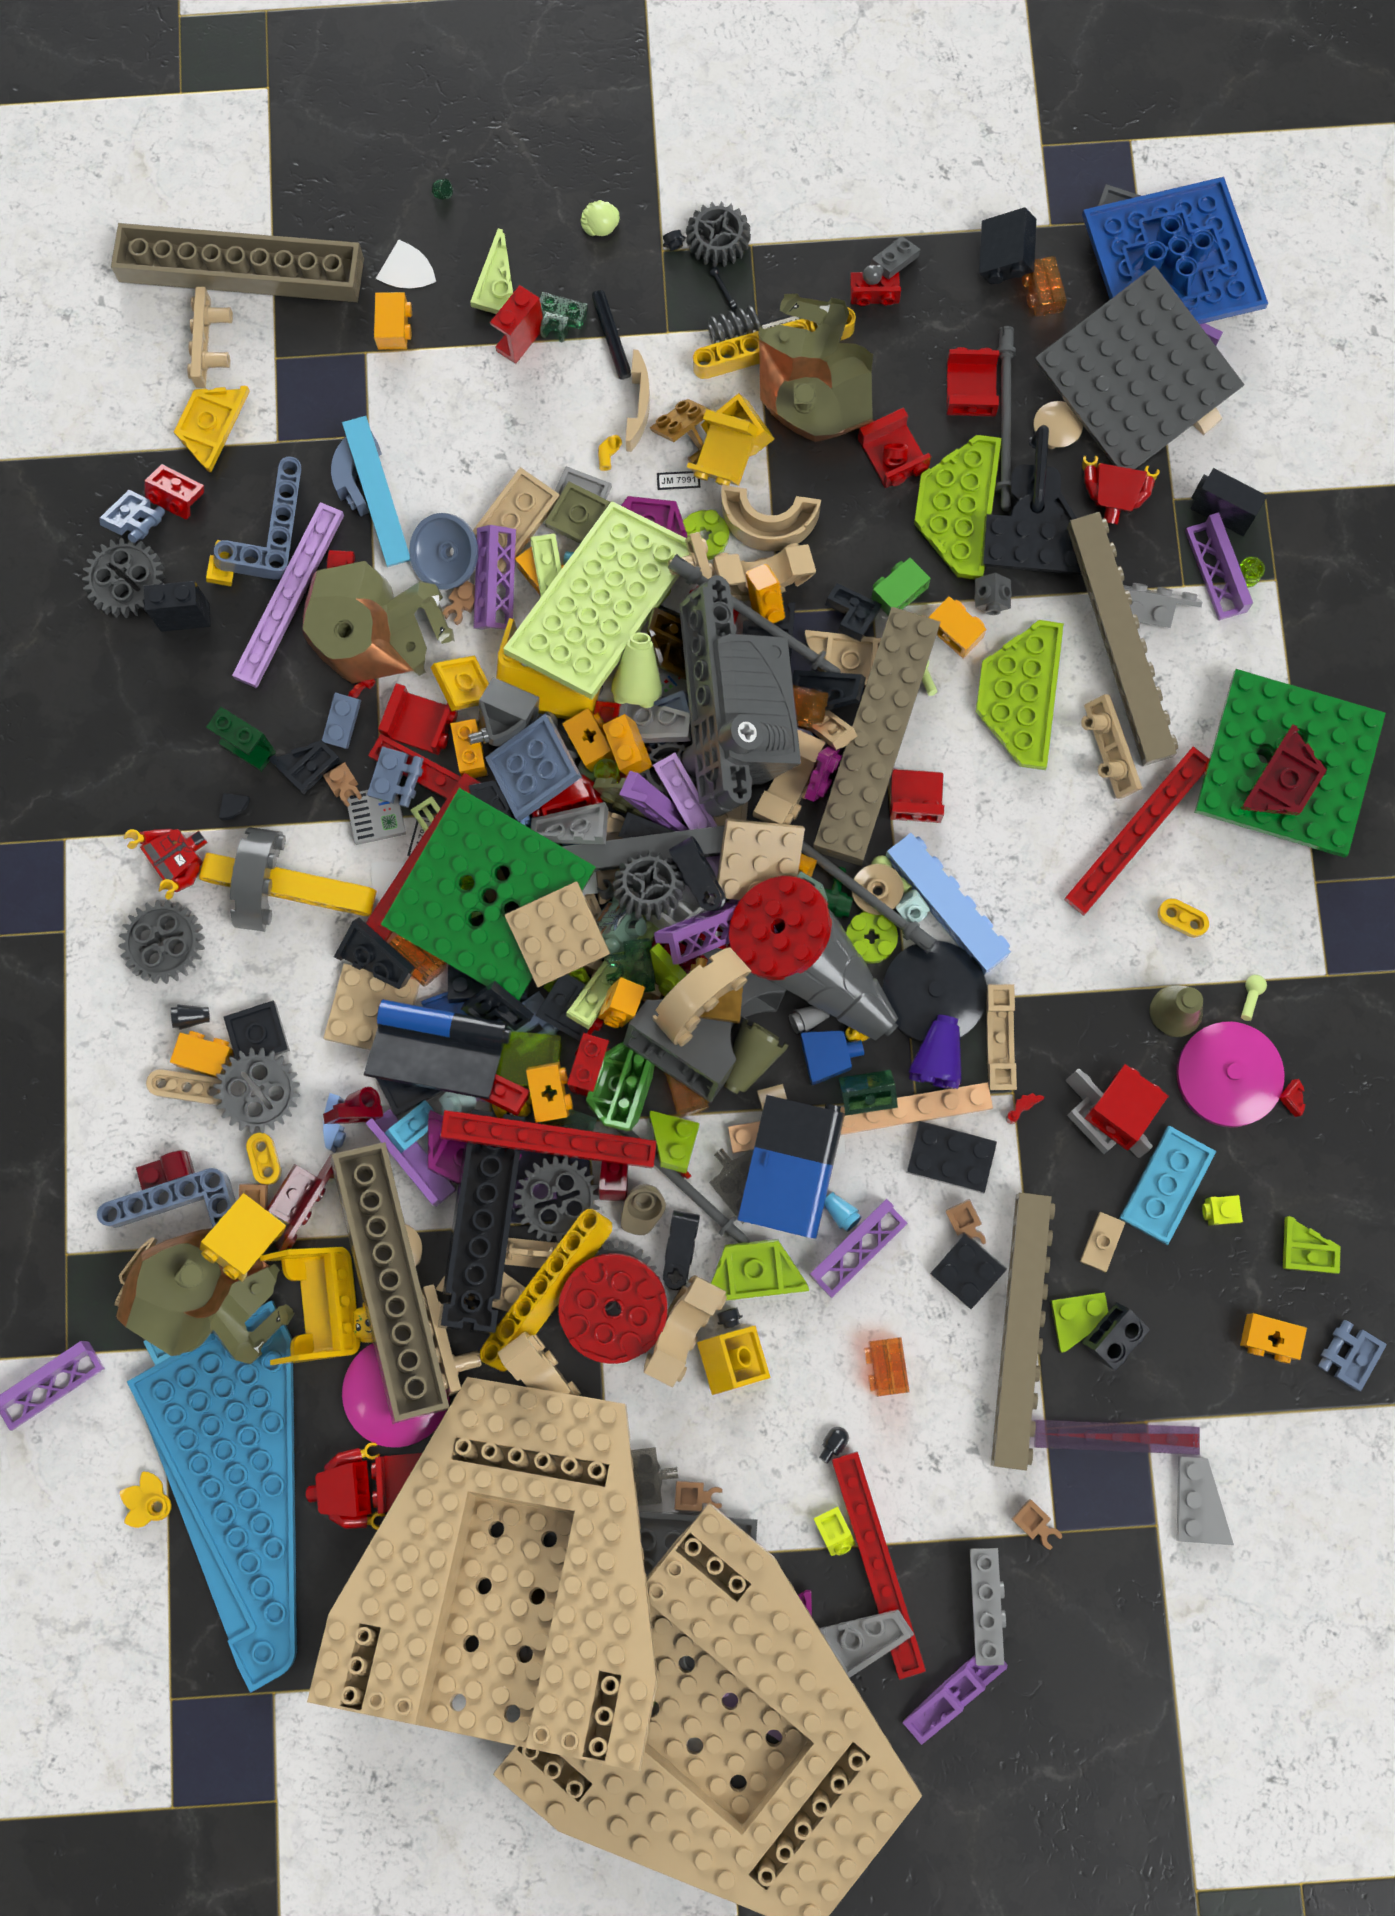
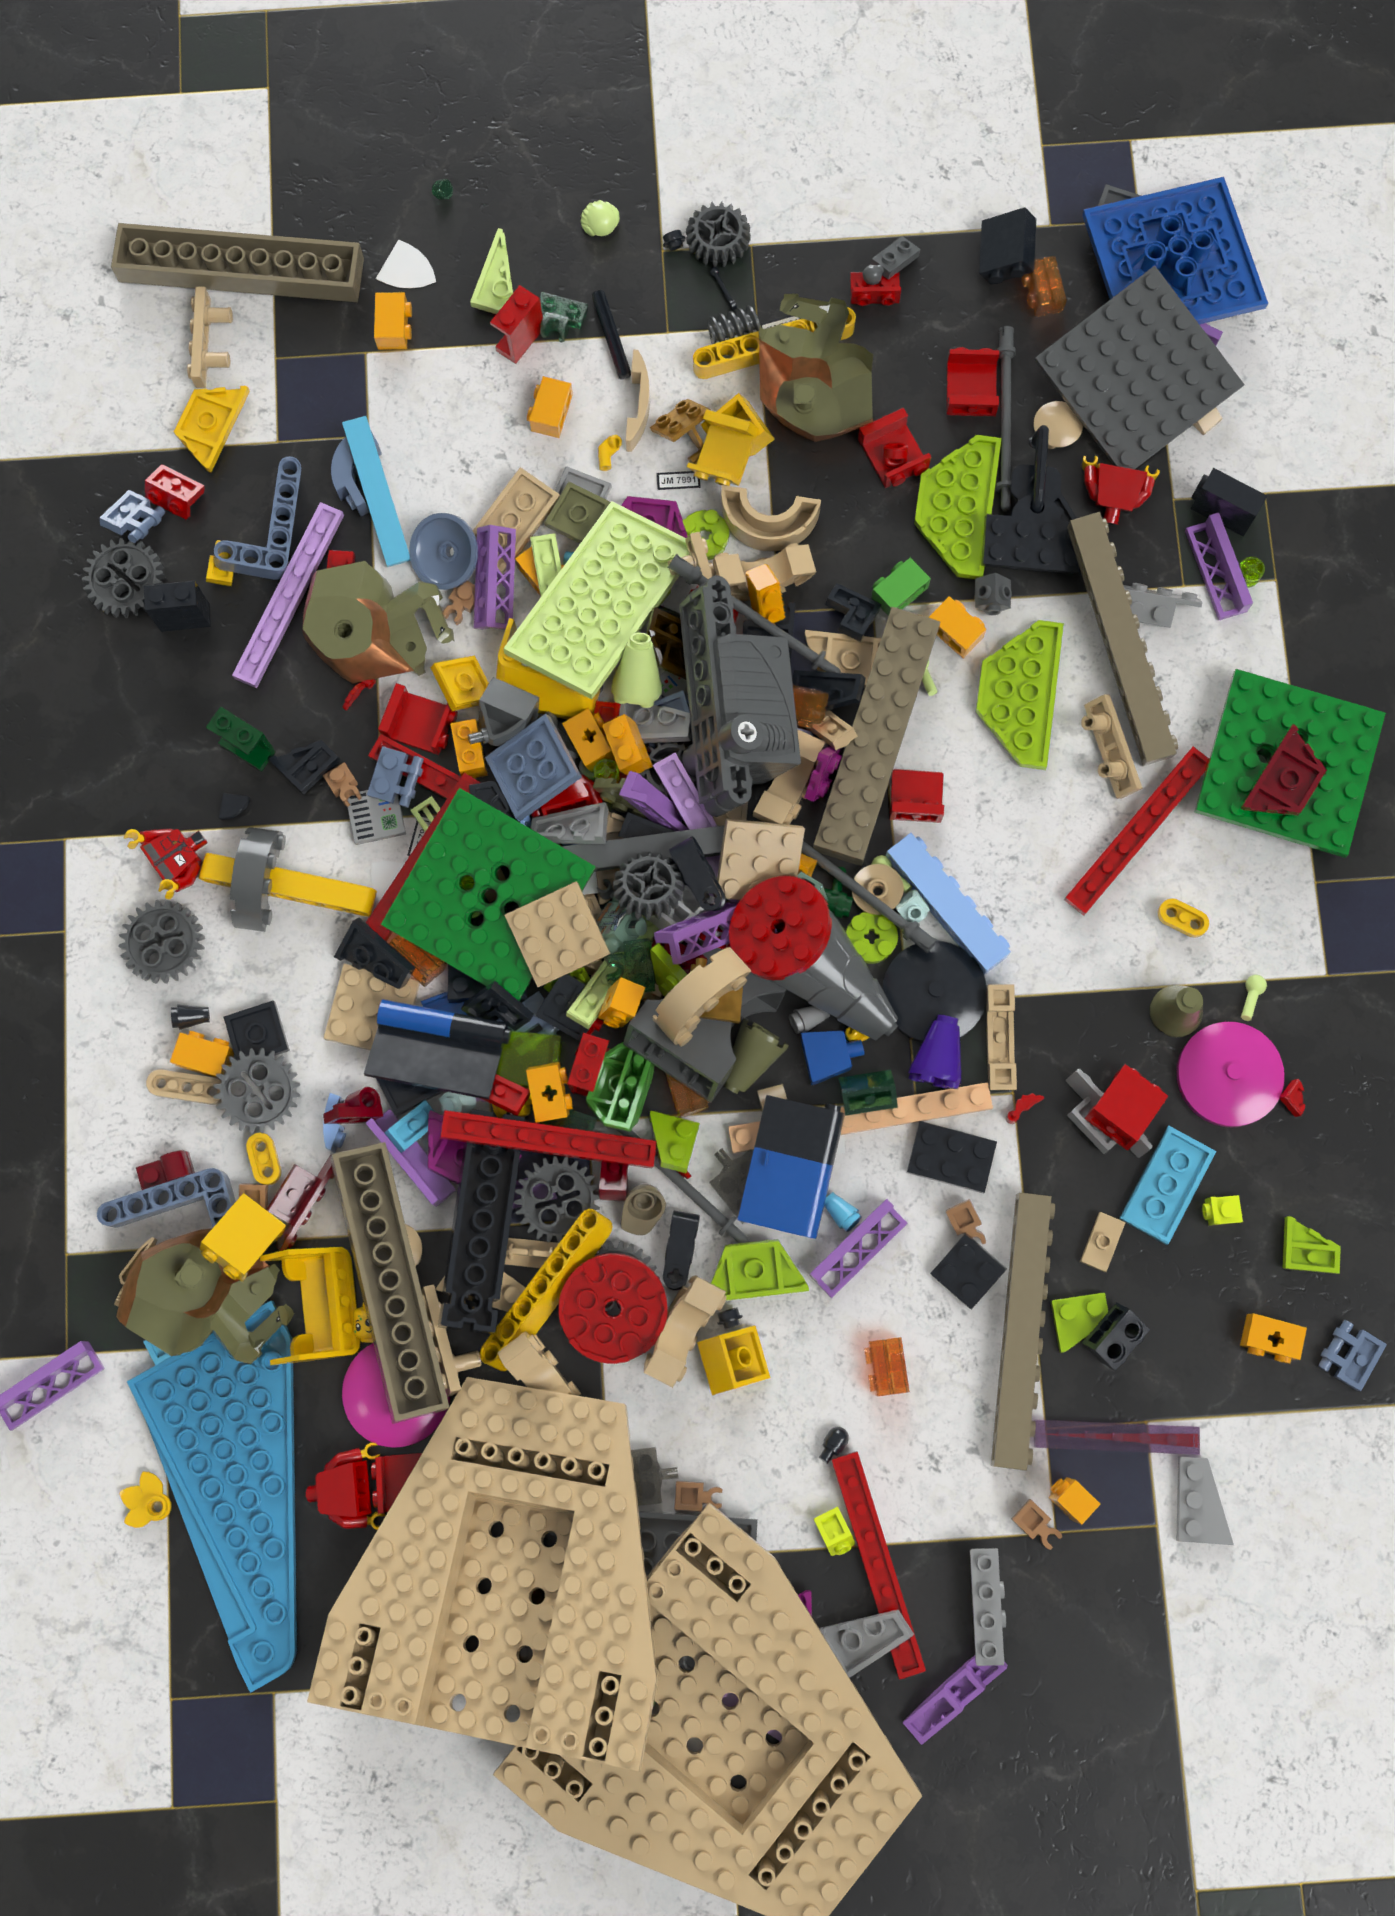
(341, 720): sand blue plate -> none
(550, 407): none -> light orange brick
(1073, 1499): none -> light orange brick

